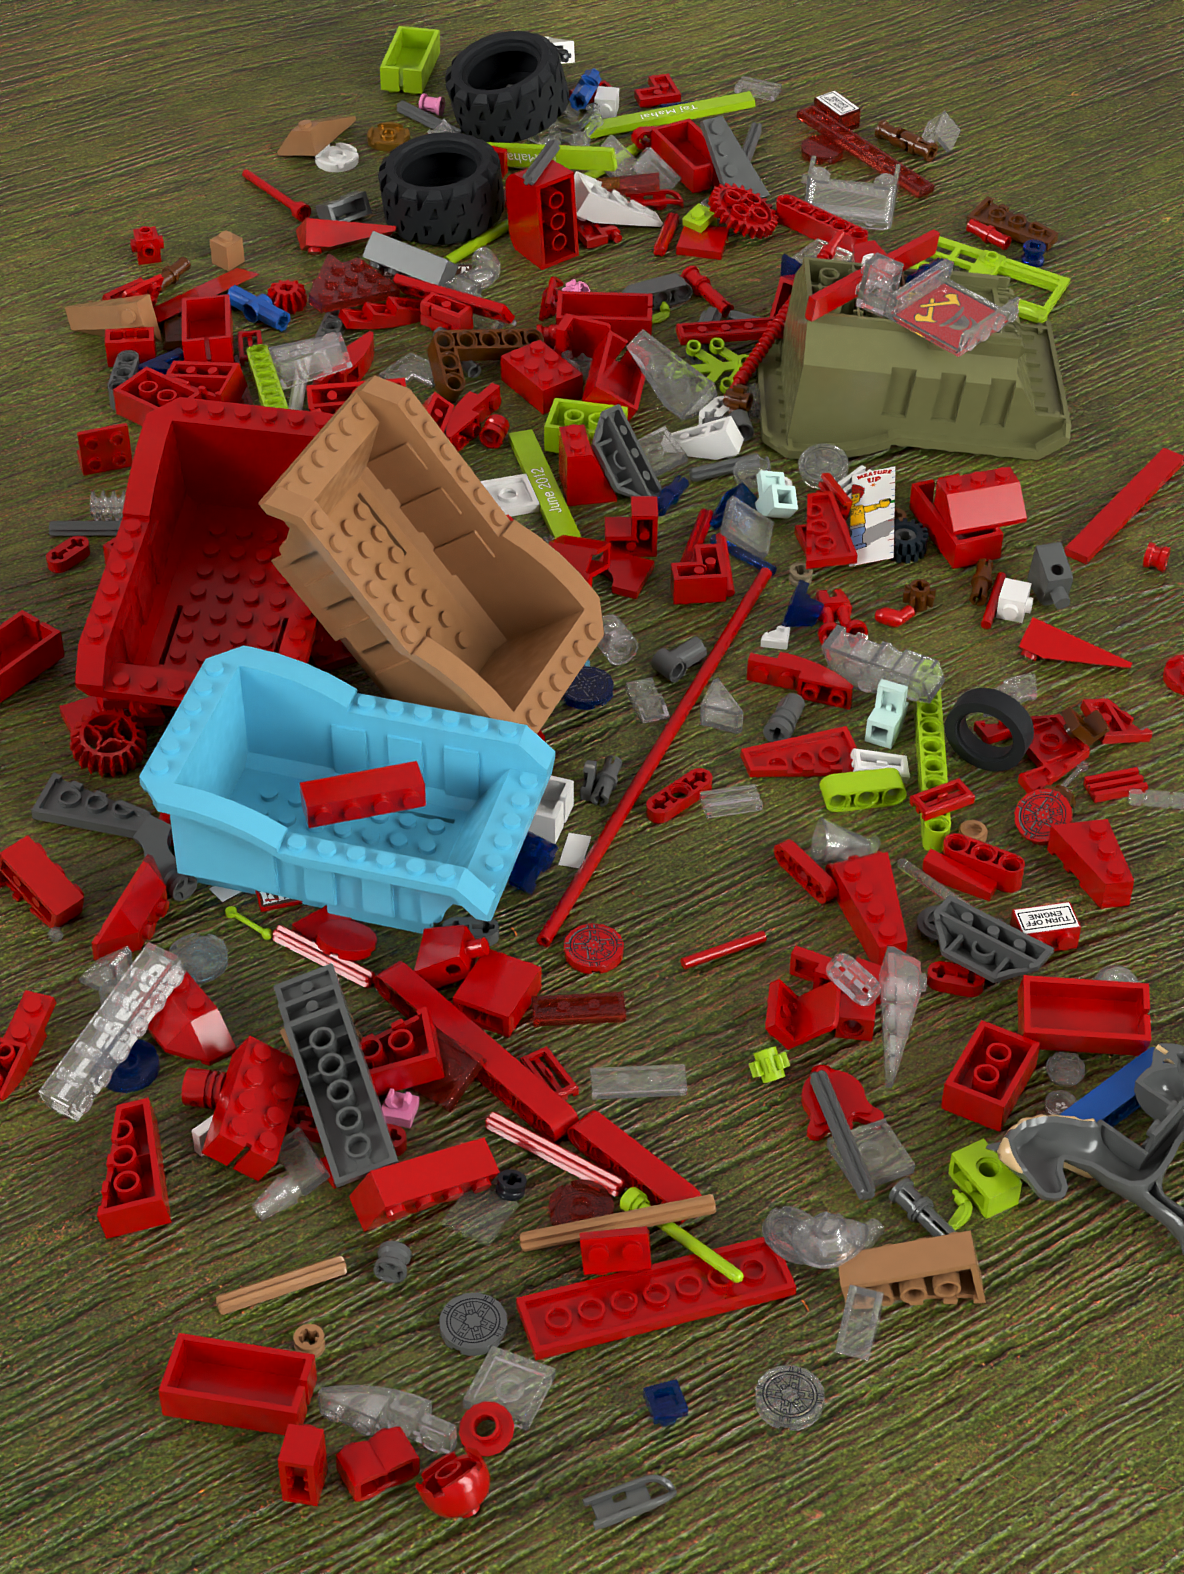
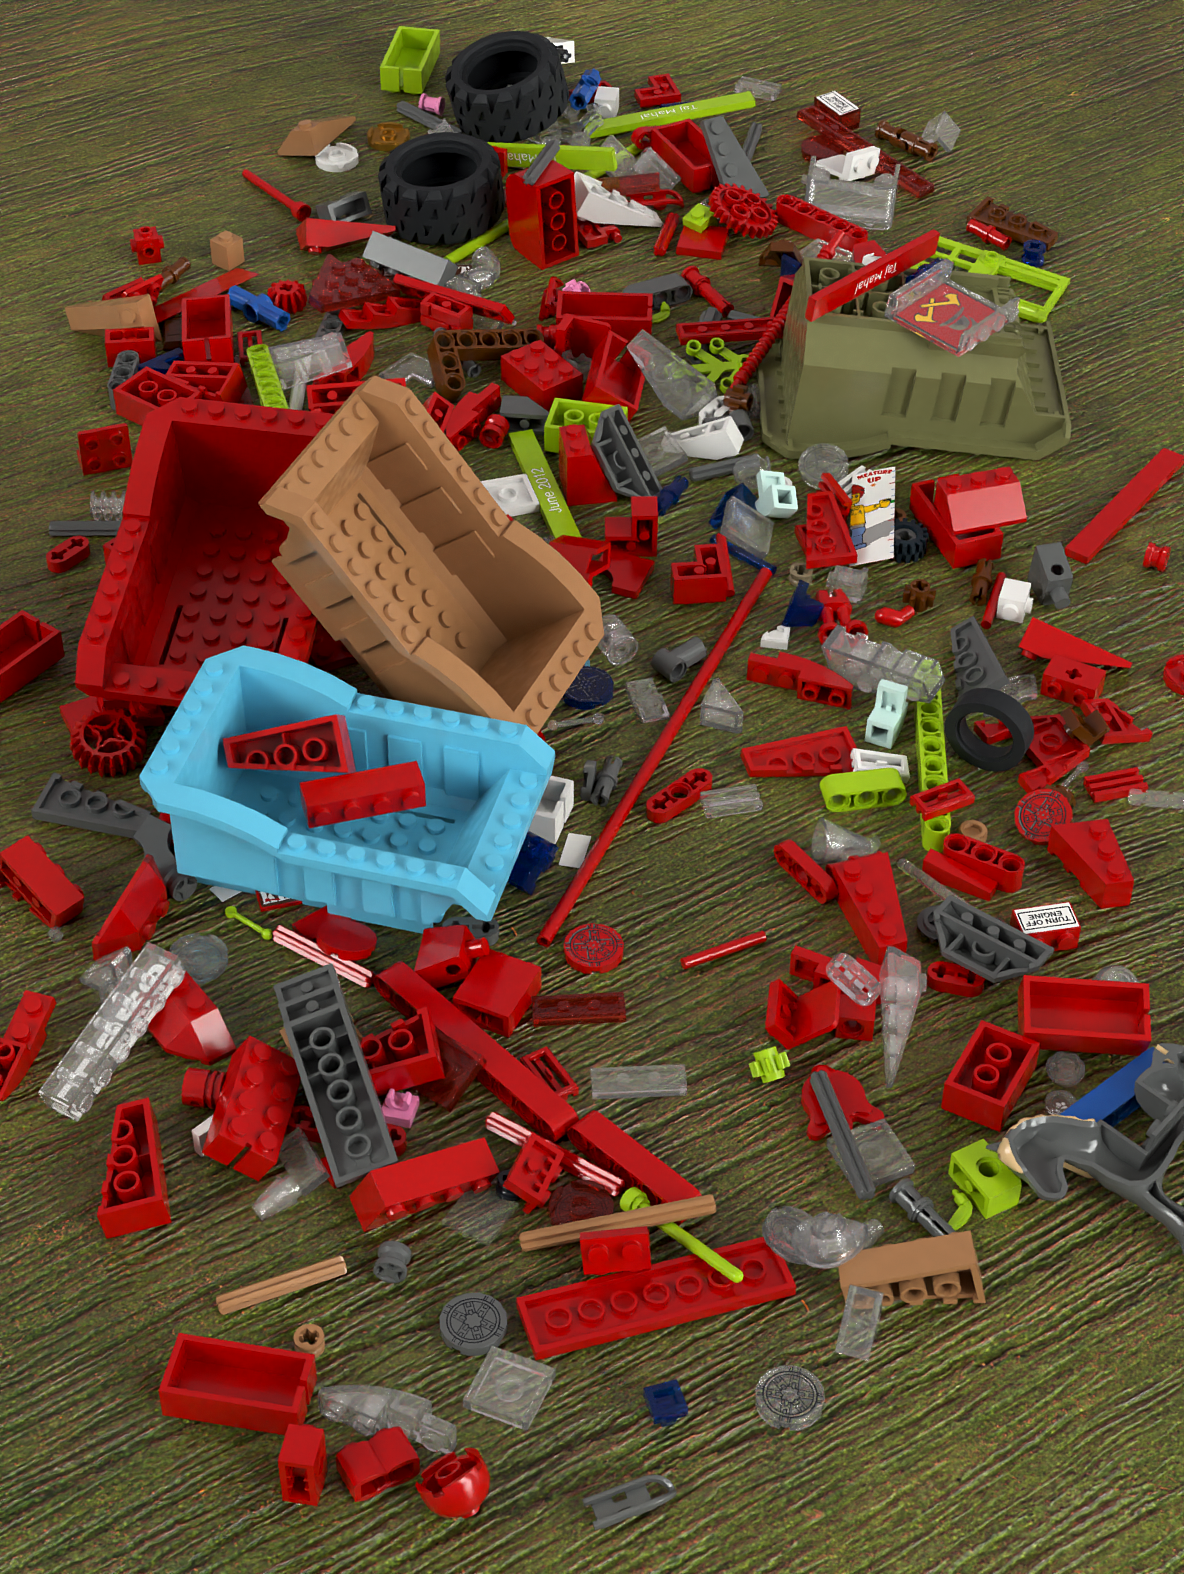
(137, 1070): clear blue tile -> none
(301, 746): none -> red wedge
(498, 1439): red piece -> none
(523, 414): none -> dark grey slope
(534, 1171): none -> red bracket
(598, 718): none -> clear hinge
(698, 534): red axle -> none
(773, 253): none -> reddish brown wing
(784, 720): dark grey axle -> none
(850, 580): none -> clear brick
(853, 165): none -> white bracket
(879, 280): clear brick -> none
(975, 659): none -> dark grey wing
(1072, 681): none -> red brick

